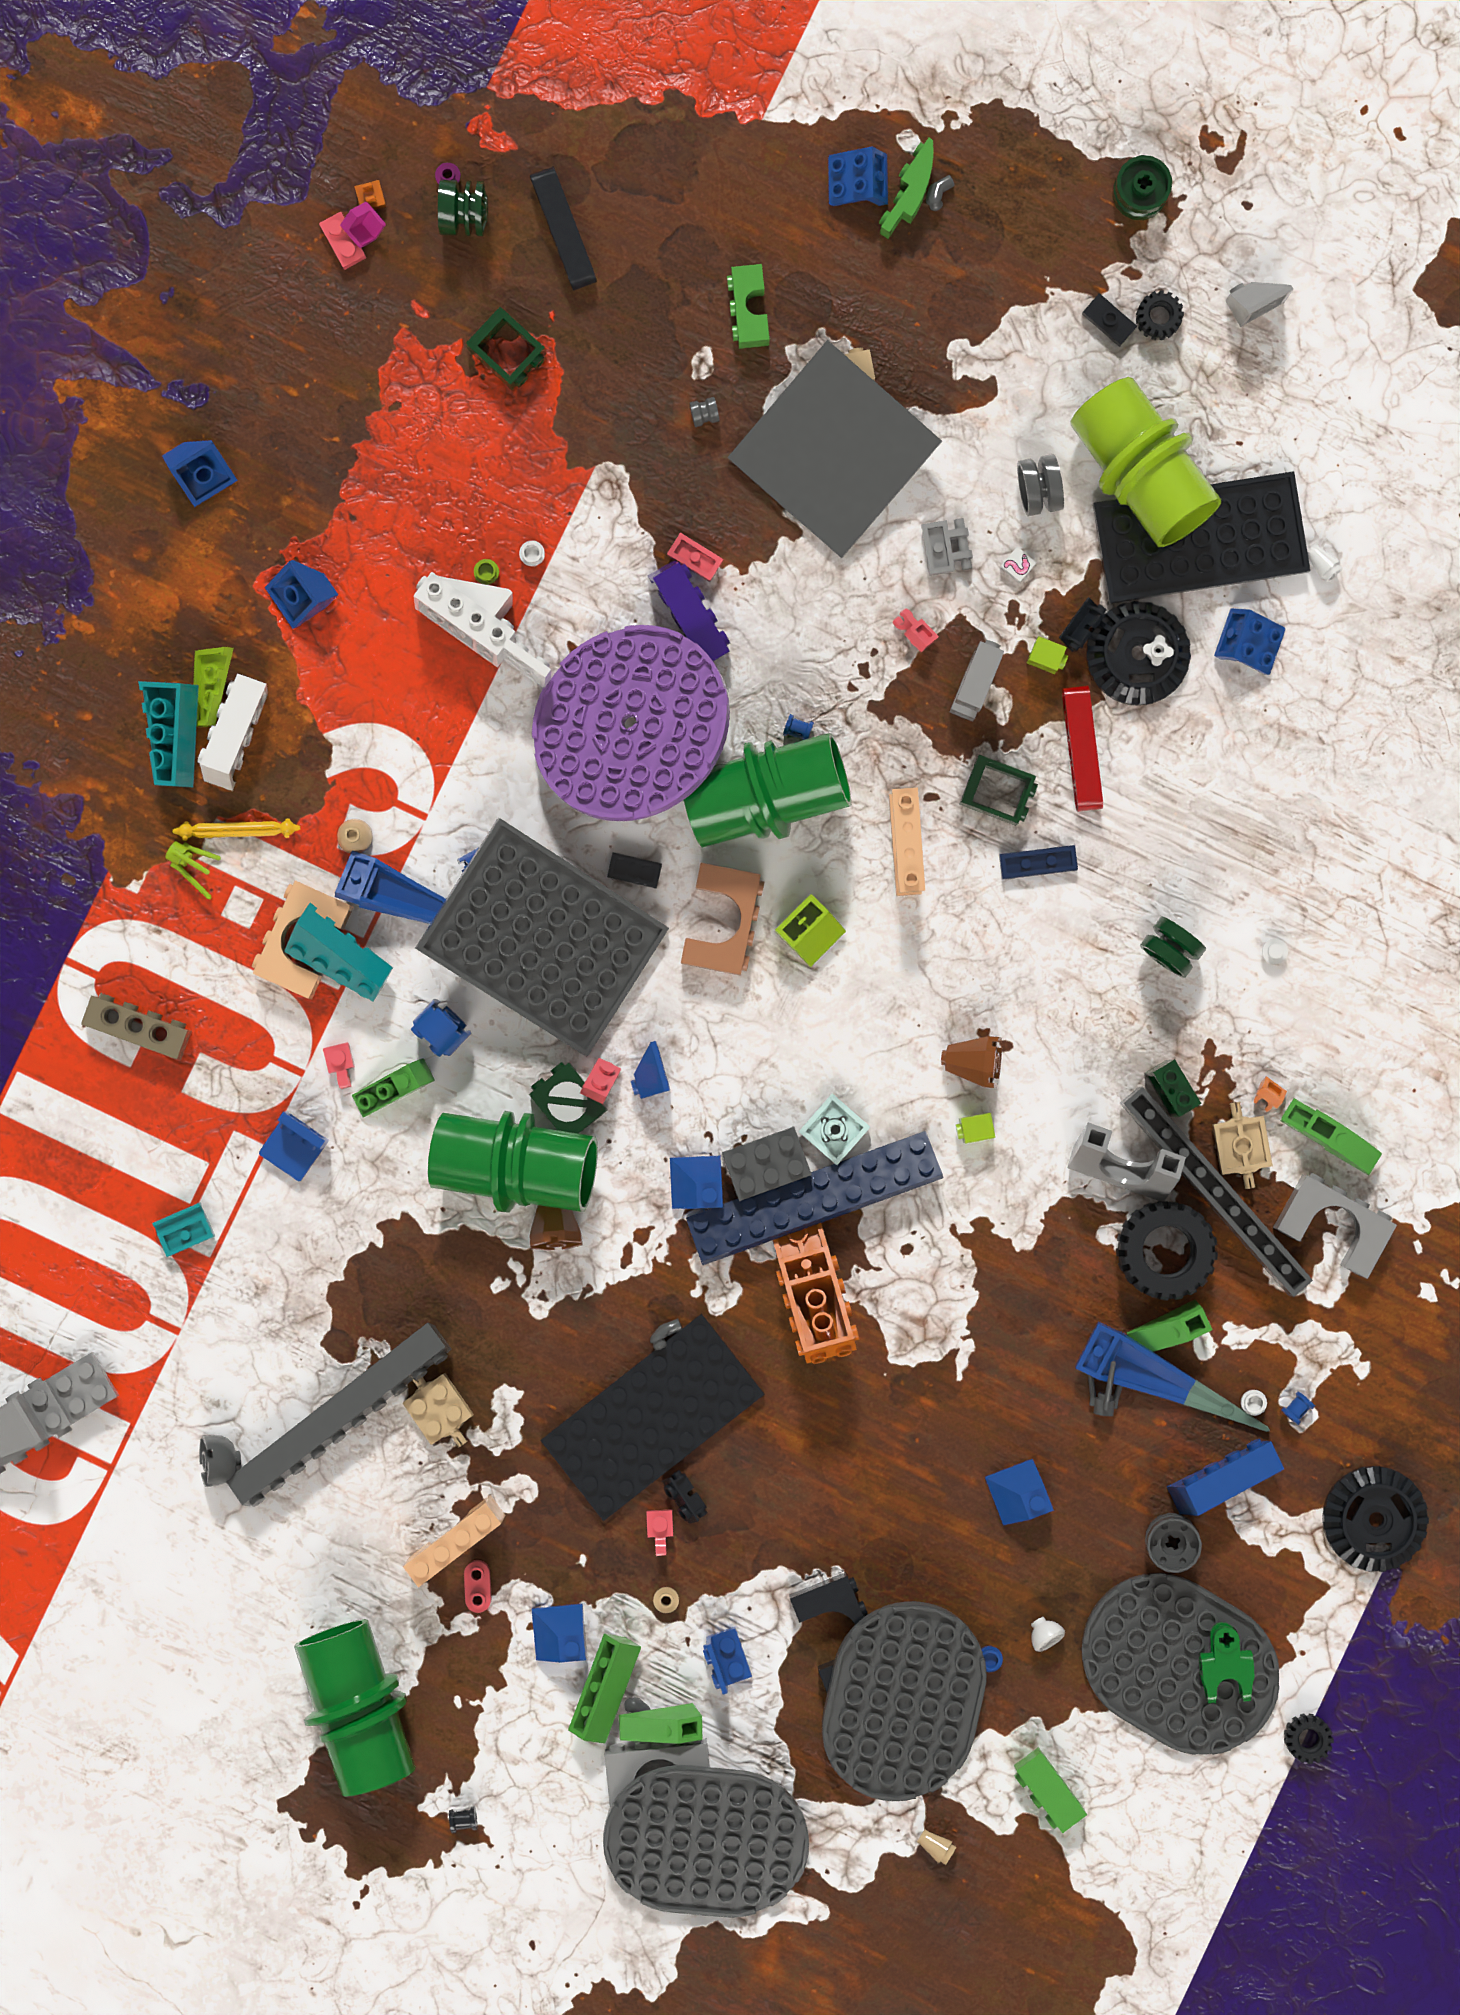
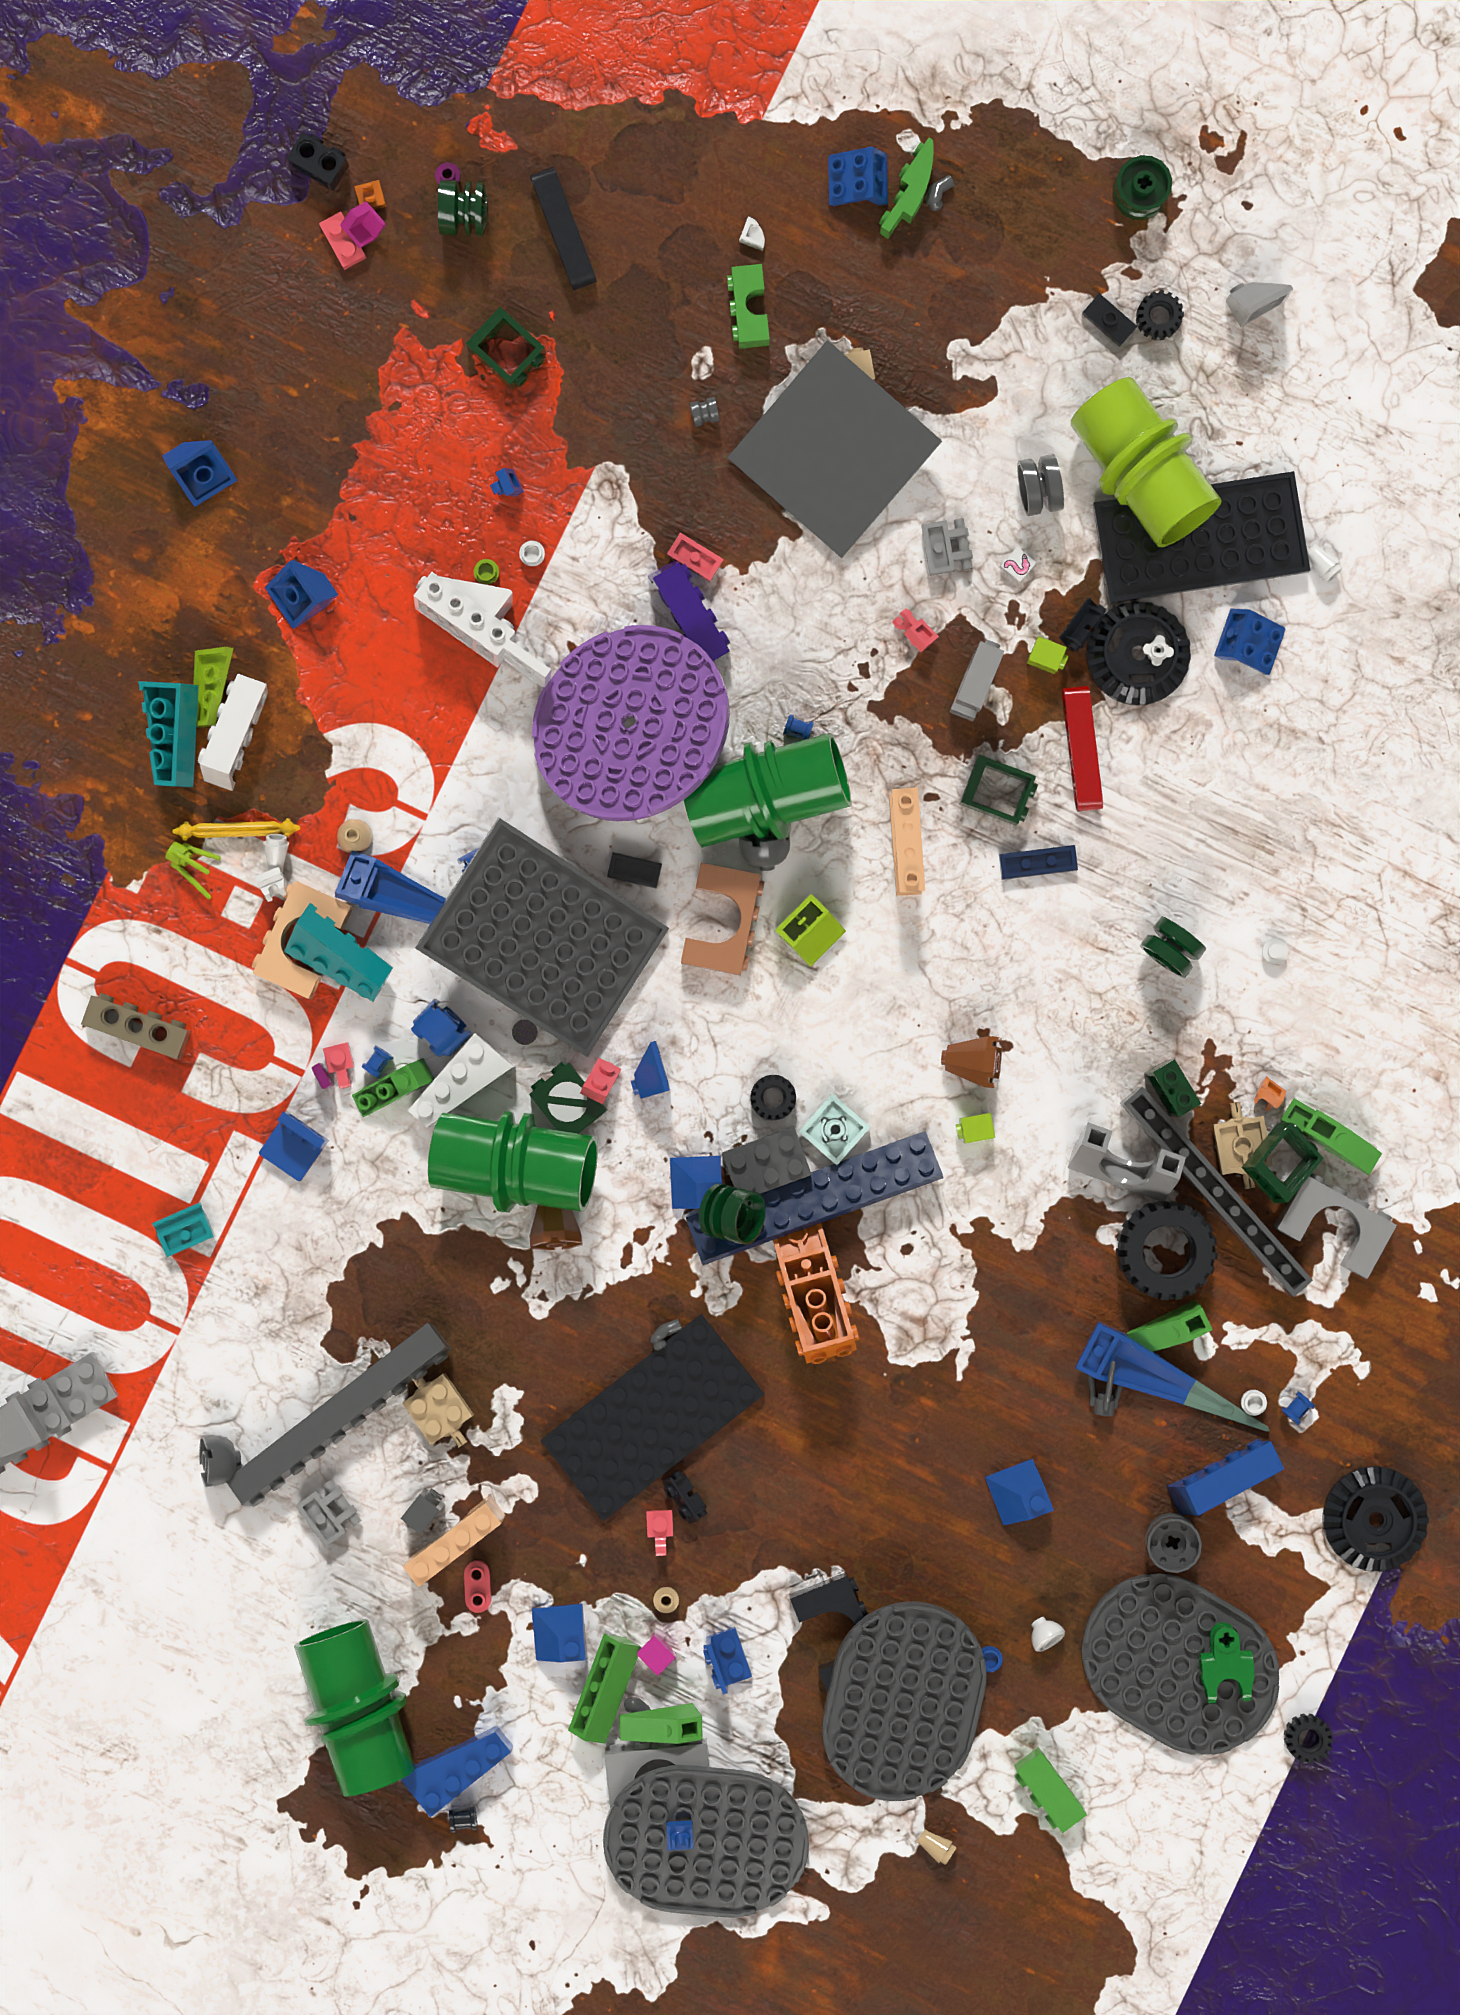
(272, 883): none -> white tile
(276, 850): none -> white cone
(314, 165): none -> black brick
(322, 1076): none -> magenta tile
(322, 1518): none -> light grey plate
(377, 1061): none -> blue bush
(423, 1510): none -> dark grey brick
(454, 1770): none -> blue wedge
(463, 1077): none -> white wedge
(507, 483): none -> blue tile
(524, 1032): none -> clear smoke tile
(656, 1654): none -> dark pink panel
(679, 1835): none -> blue tile
(732, 1214): none -> dark green wheel
(752, 234): none -> white tile
(764, 852): none -> dark grey cylinder
(786, 1106): none -> black tyre
(1265, 1178): none -> dark green window

